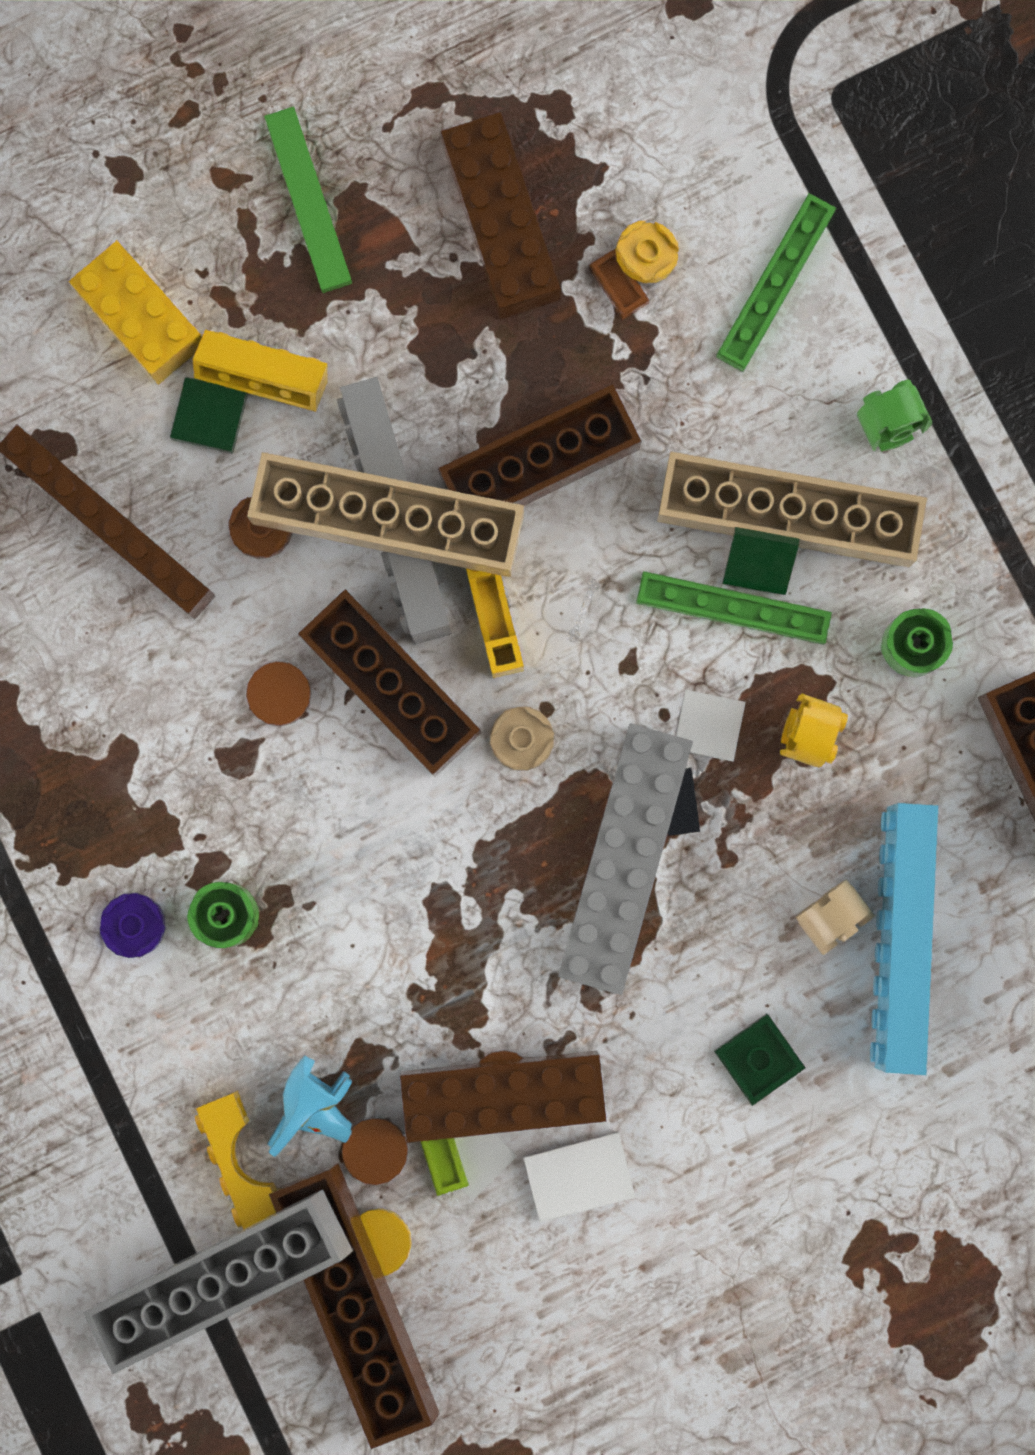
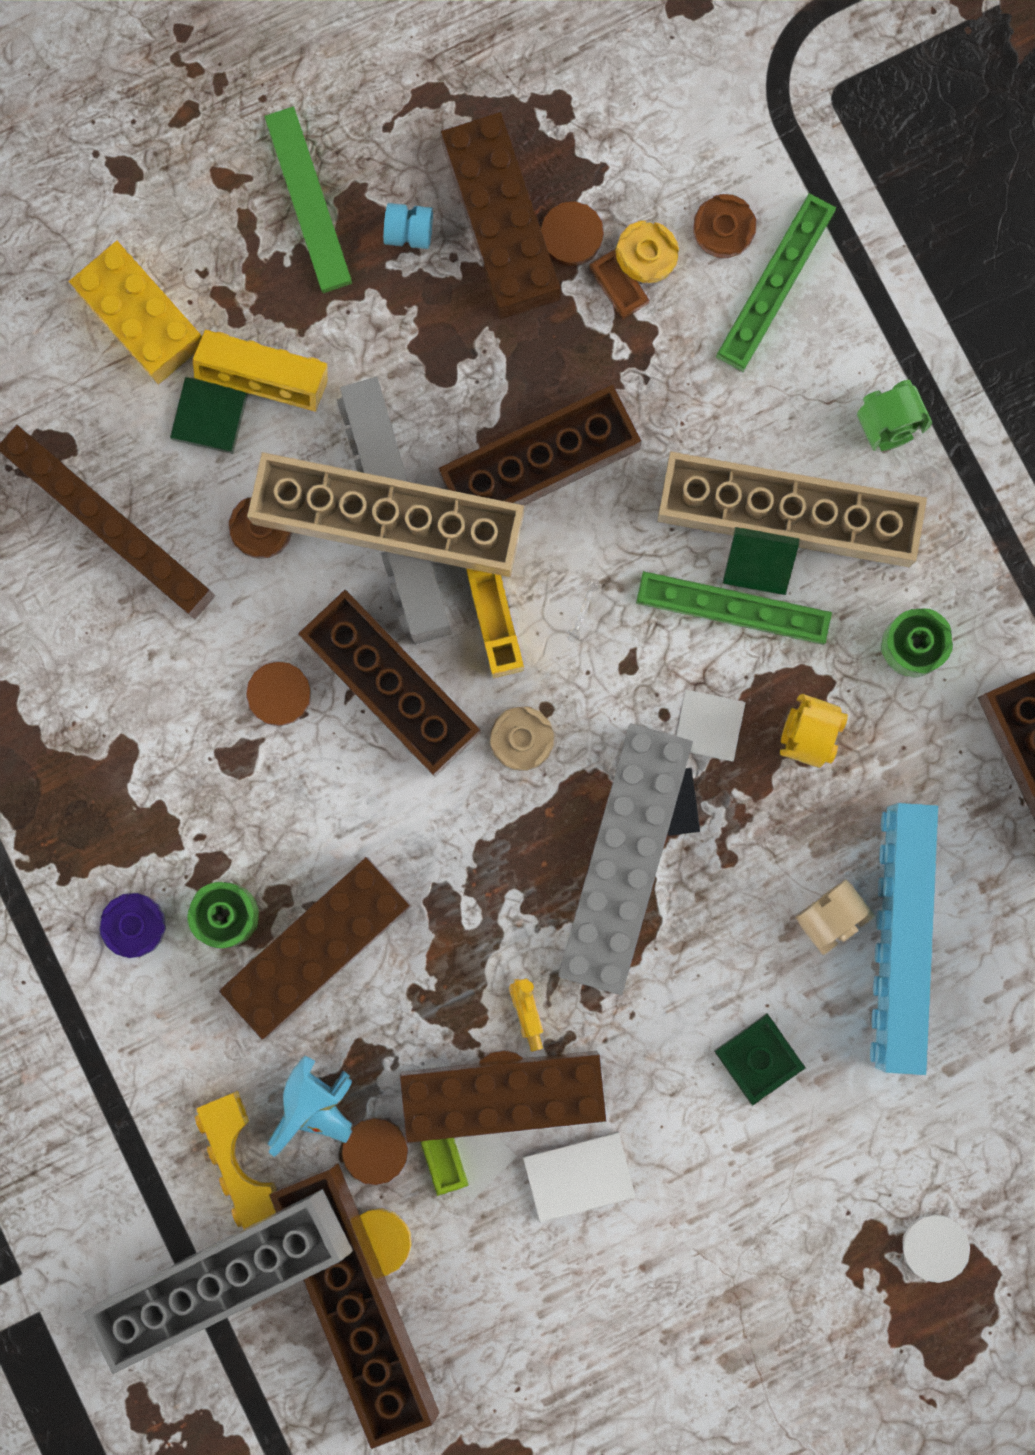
(315, 948): none -> reddish brown brick
(408, 225): none -> medium azure wheel
(527, 1012): none -> yellow piece
(572, 233): none -> dark orange tile
(724, 226): none -> dark orange tile
(936, 1248): none -> white tile

